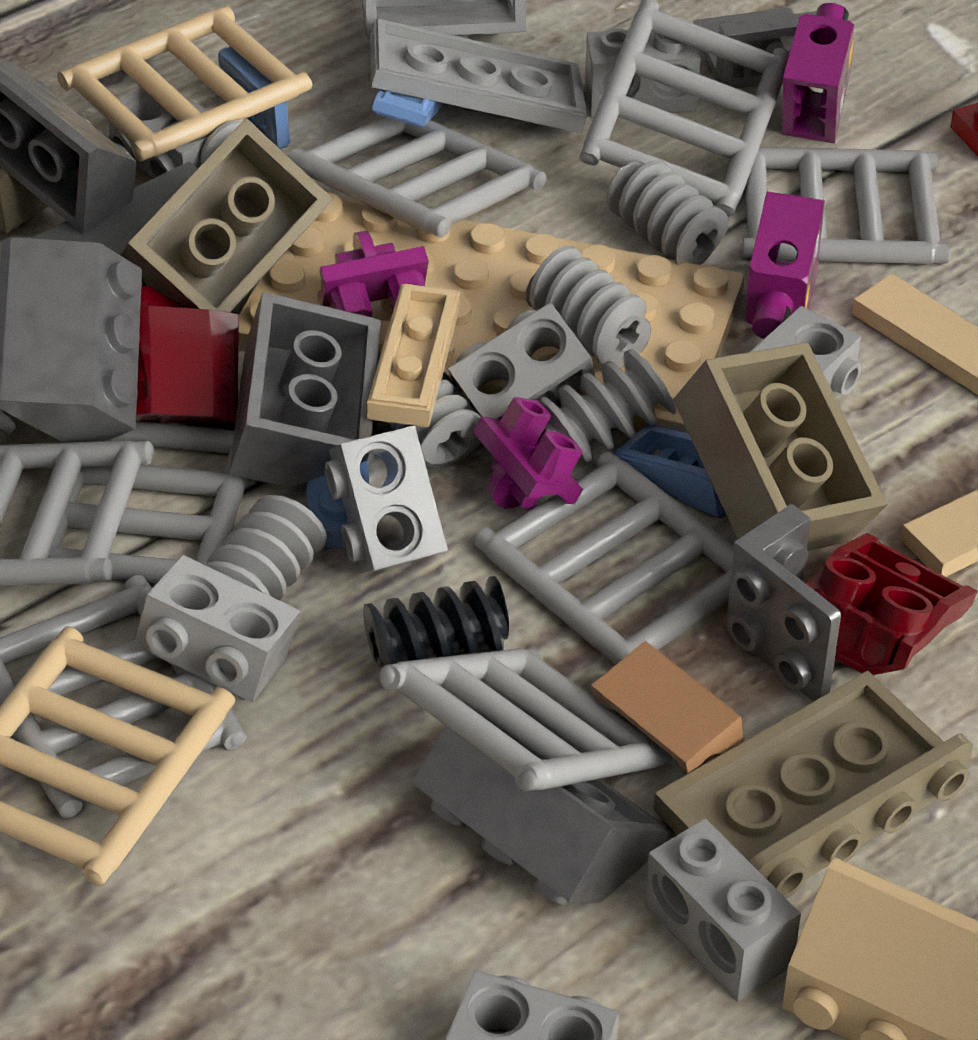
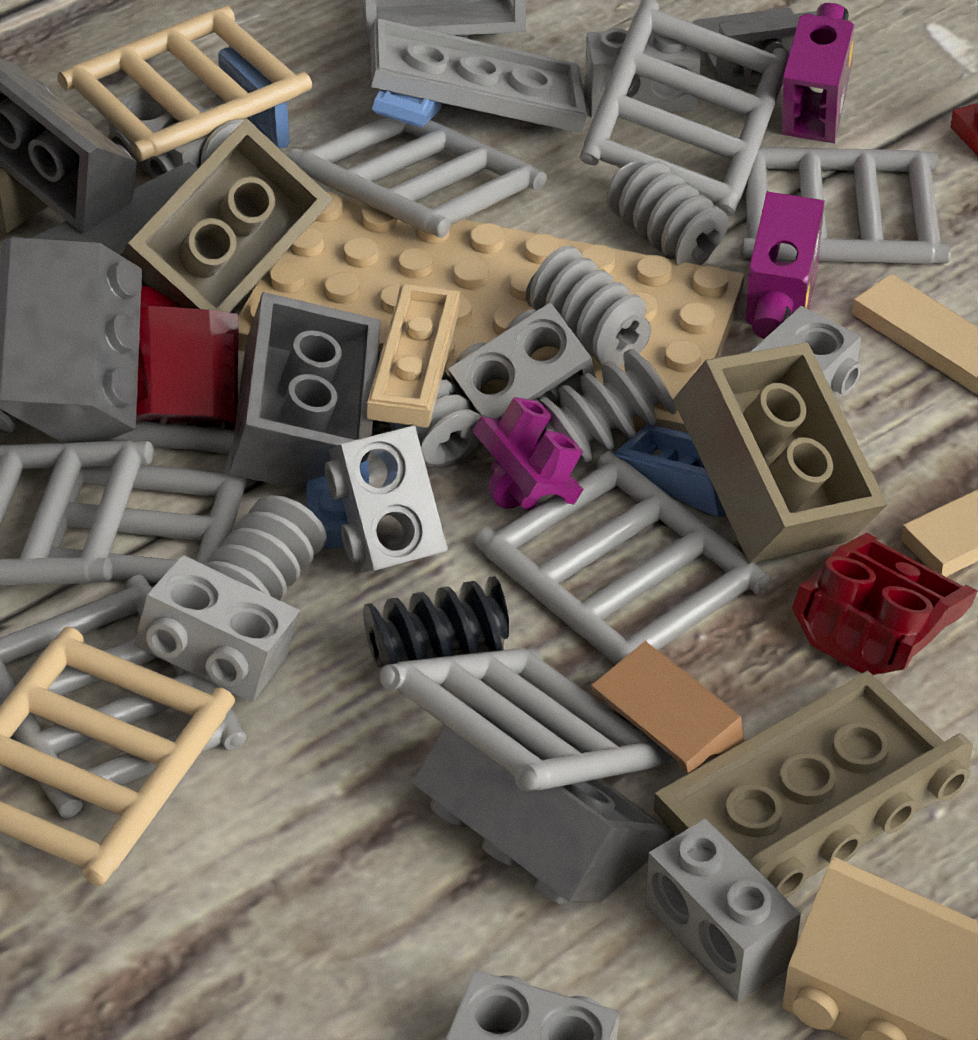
(370, 275): magenta hips -> none
(776, 611): flat silver bracket -> none

